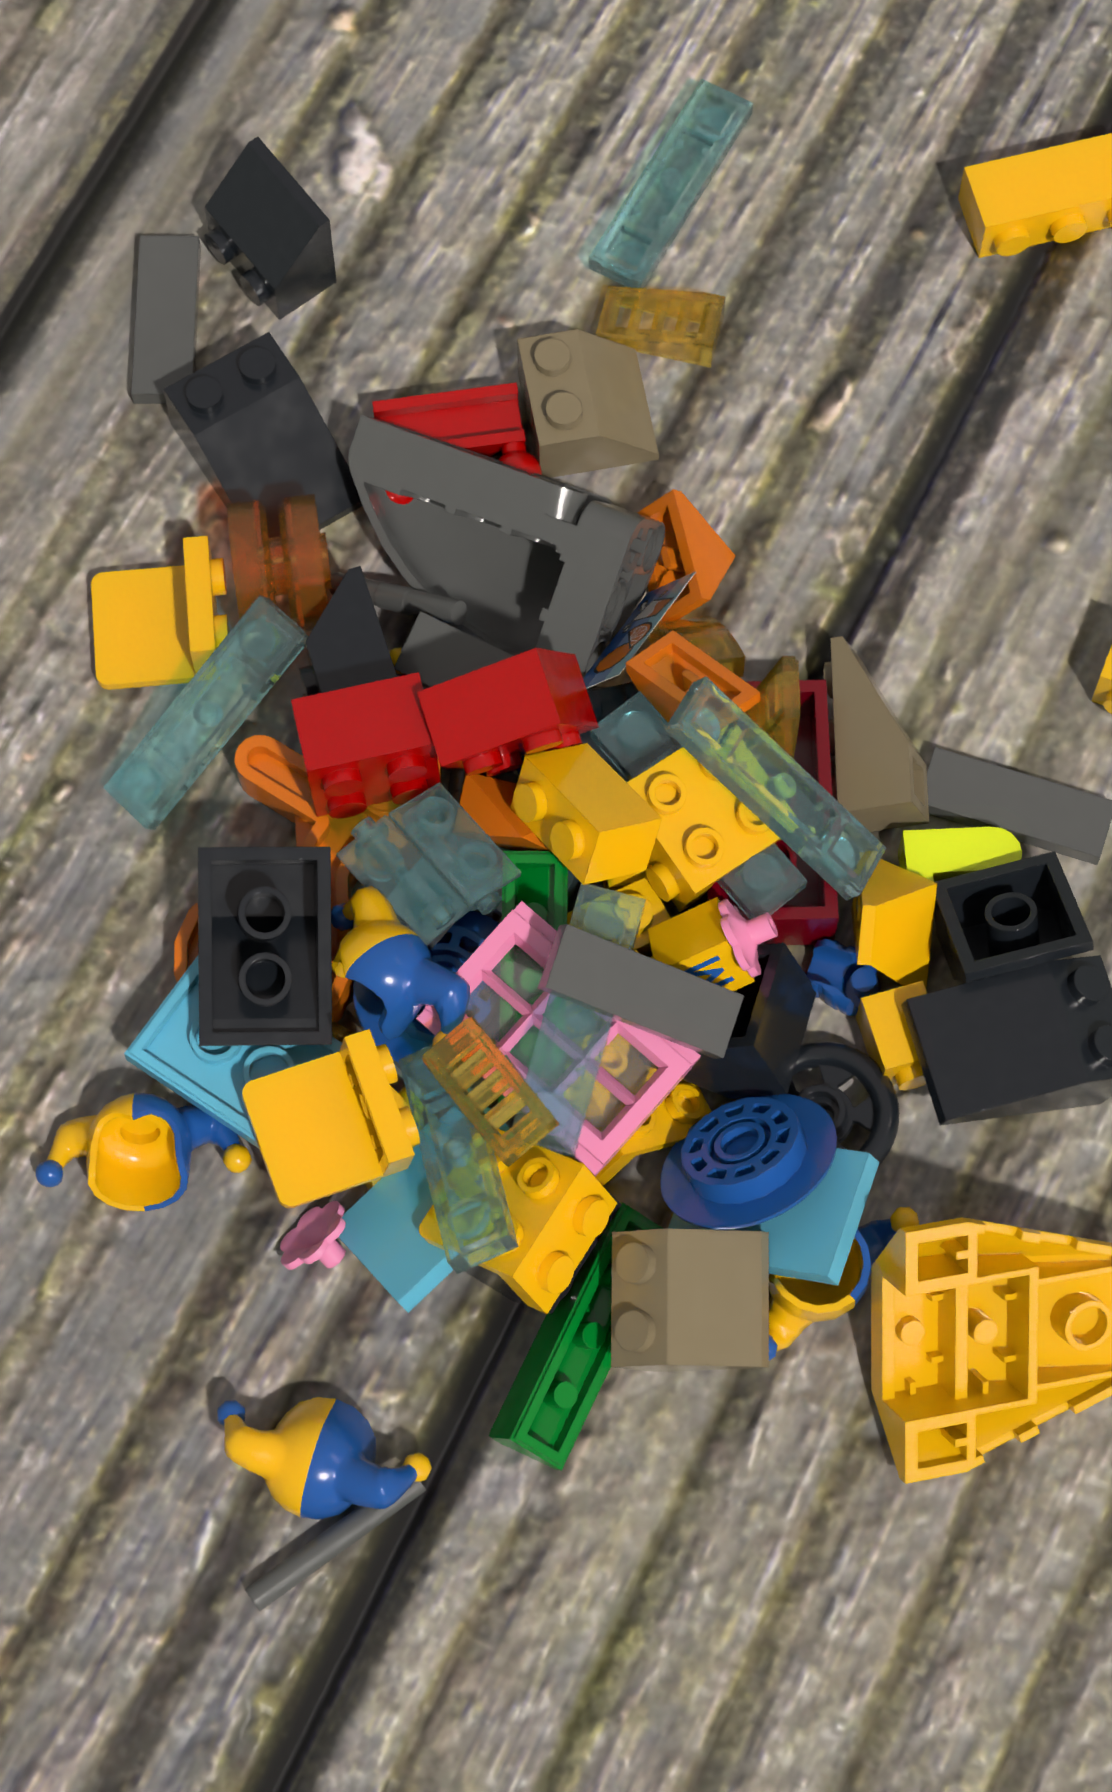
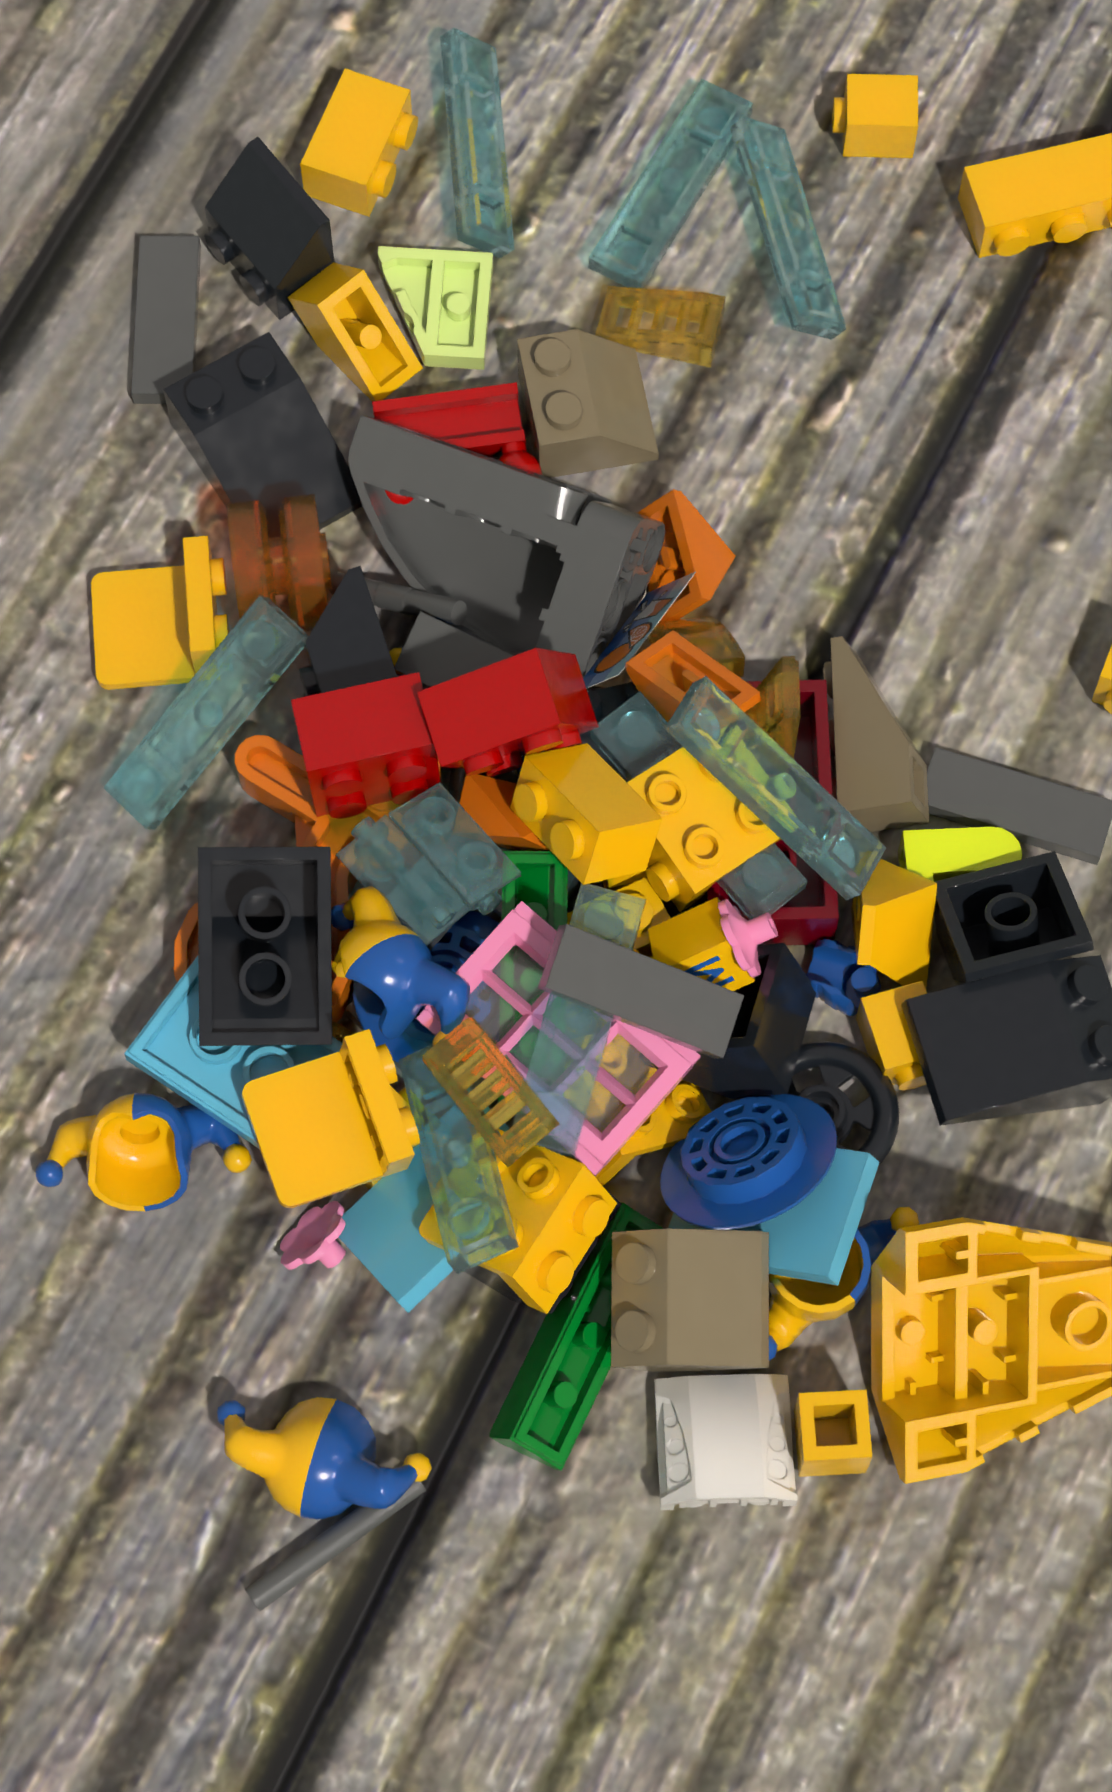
(355, 330): none -> yellow slope
(358, 143): none -> yellow piece
(442, 302): none -> yellowish green wing
(476, 143): none -> clear light blue plate
(724, 1440): none -> white slope
(787, 228): none -> clear light blue plate
(832, 1433): none -> yellow brick
(877, 115): none -> yellow brick

